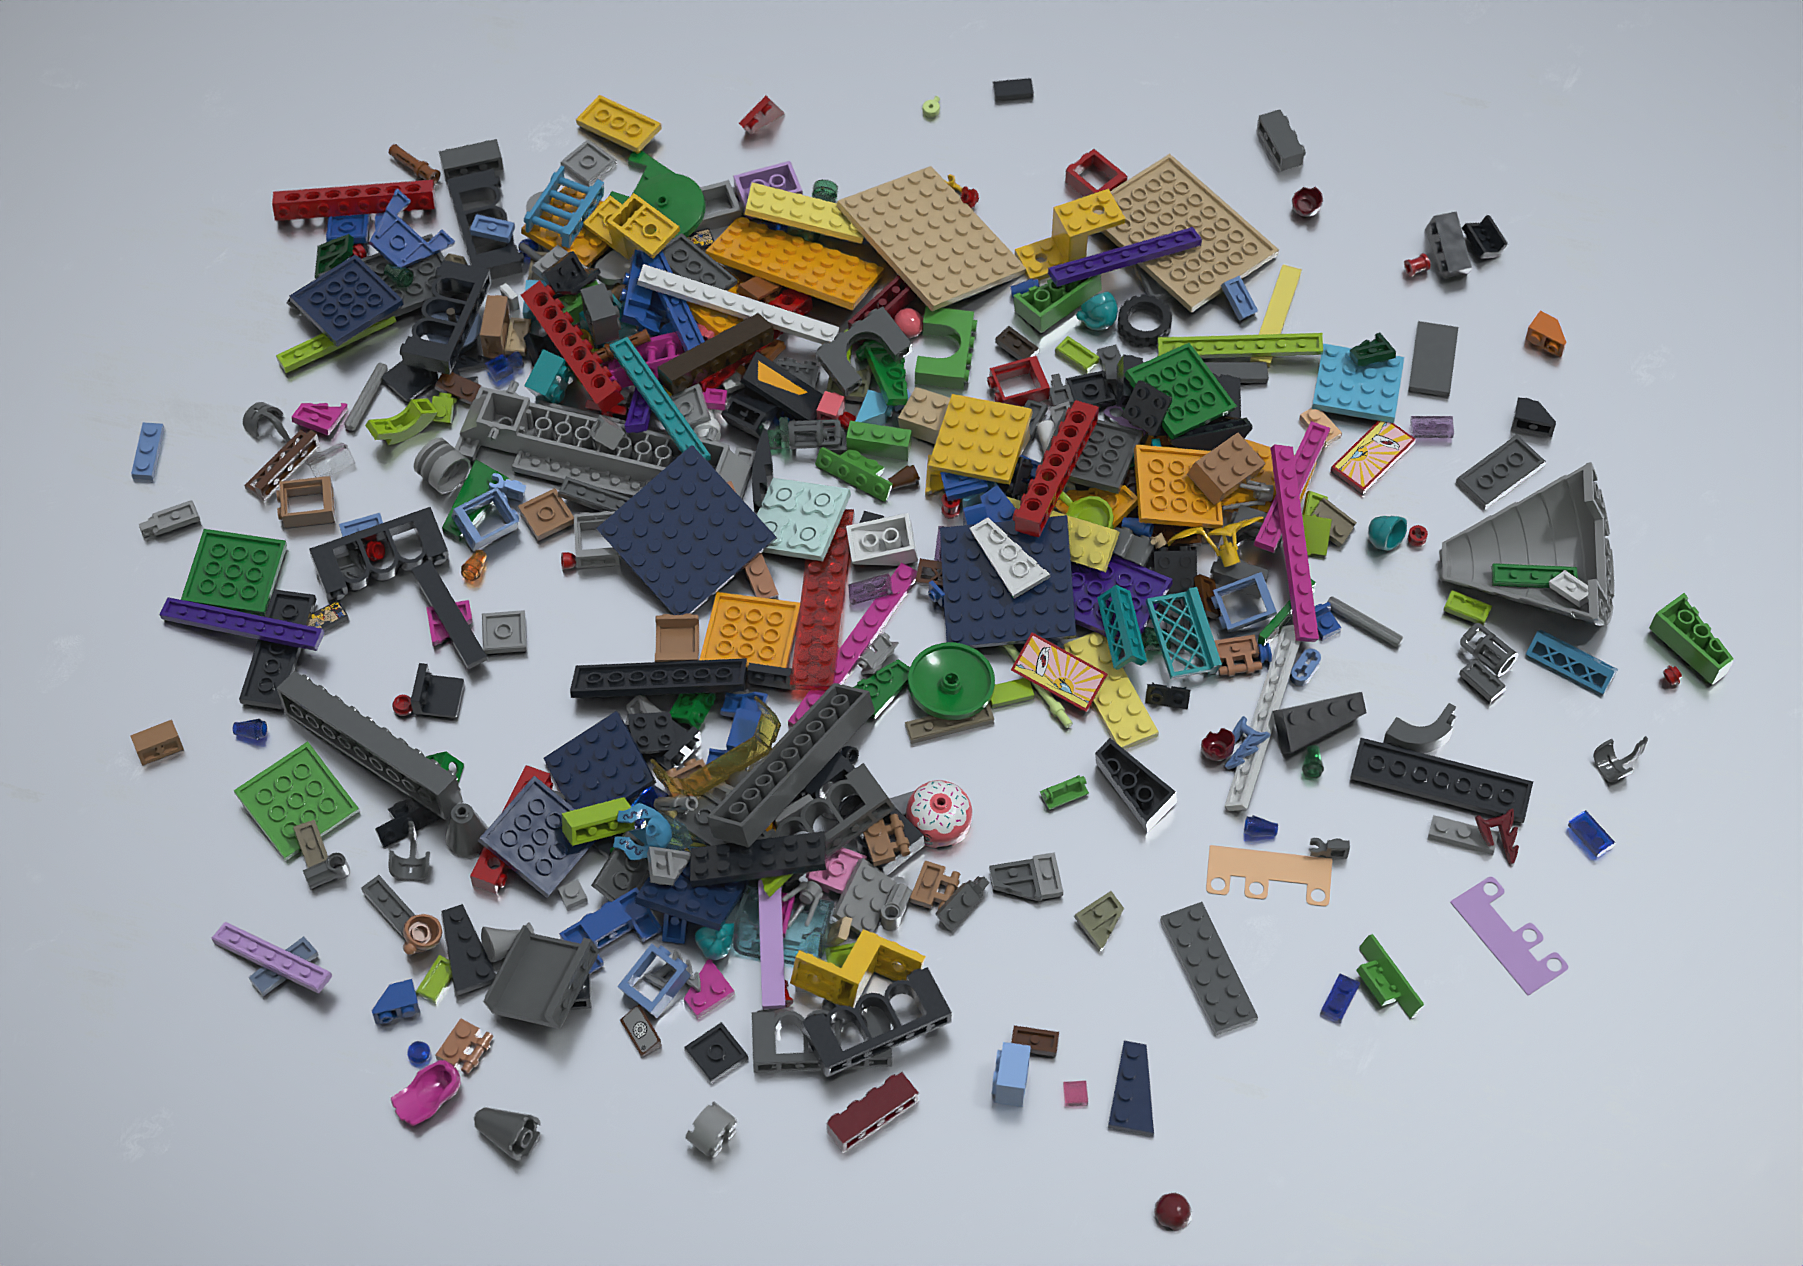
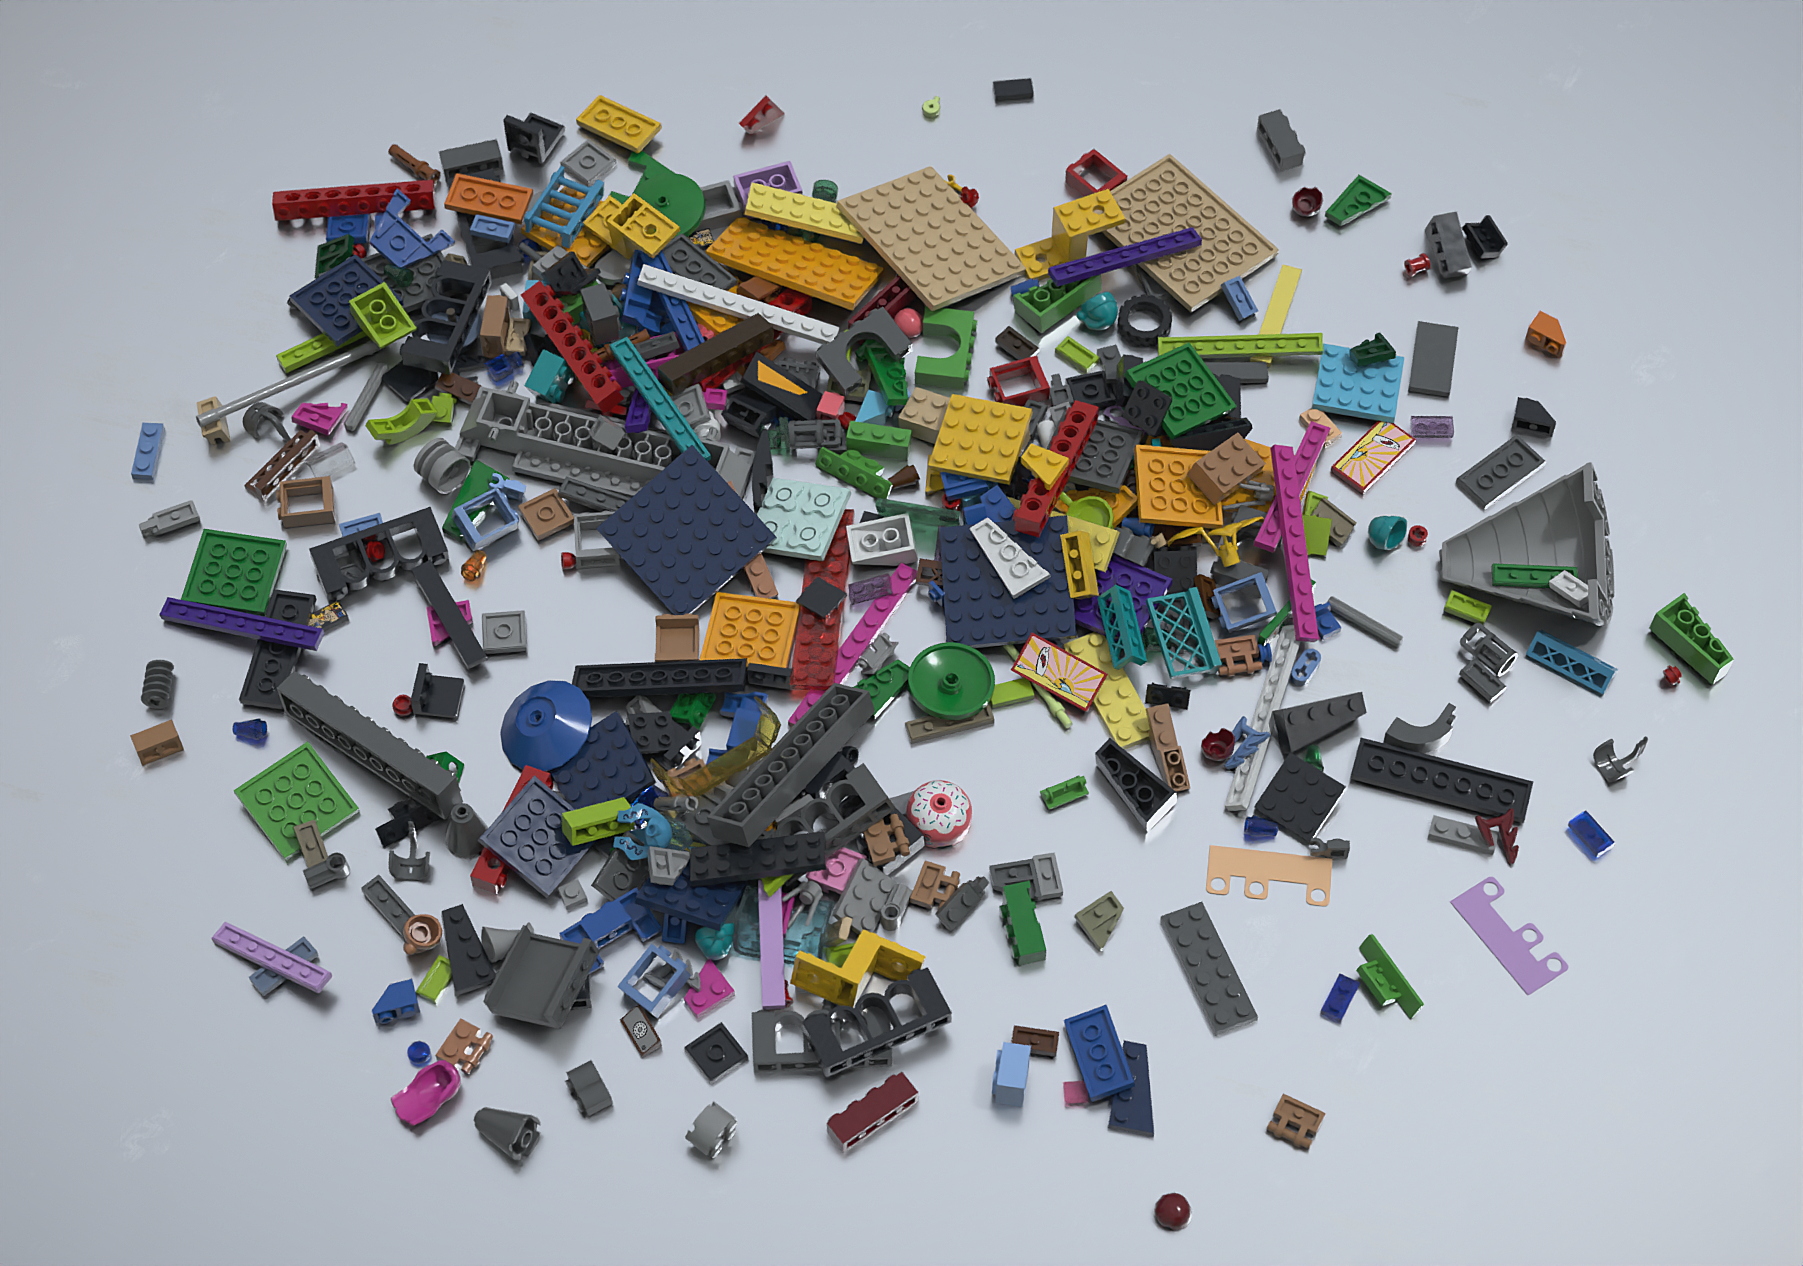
(157, 684): none -> dark grey piece
(215, 414): none -> light grey piece
(217, 428): none -> tan hinge
(381, 315): none -> lime slope
(488, 198): none -> orange plate
(532, 136): none -> black bracket
(558, 733): none -> blue dish
(589, 1088): none -> dark grey brick
(662, 344): none -> dark grey plate
(821, 598): none -> black piece
(919, 513): none -> clear green tile
(1022, 924): none -> green wedge
(1044, 464): none -> yellow wing
(1079, 565): none -> yellow brick
(1099, 1053): none -> blue plate
(1166, 749): none -> medium nougat slope
(1299, 1115): none -> medium nougat plate
(1300, 797): none -> black plate
(1356, 200): none -> green wing

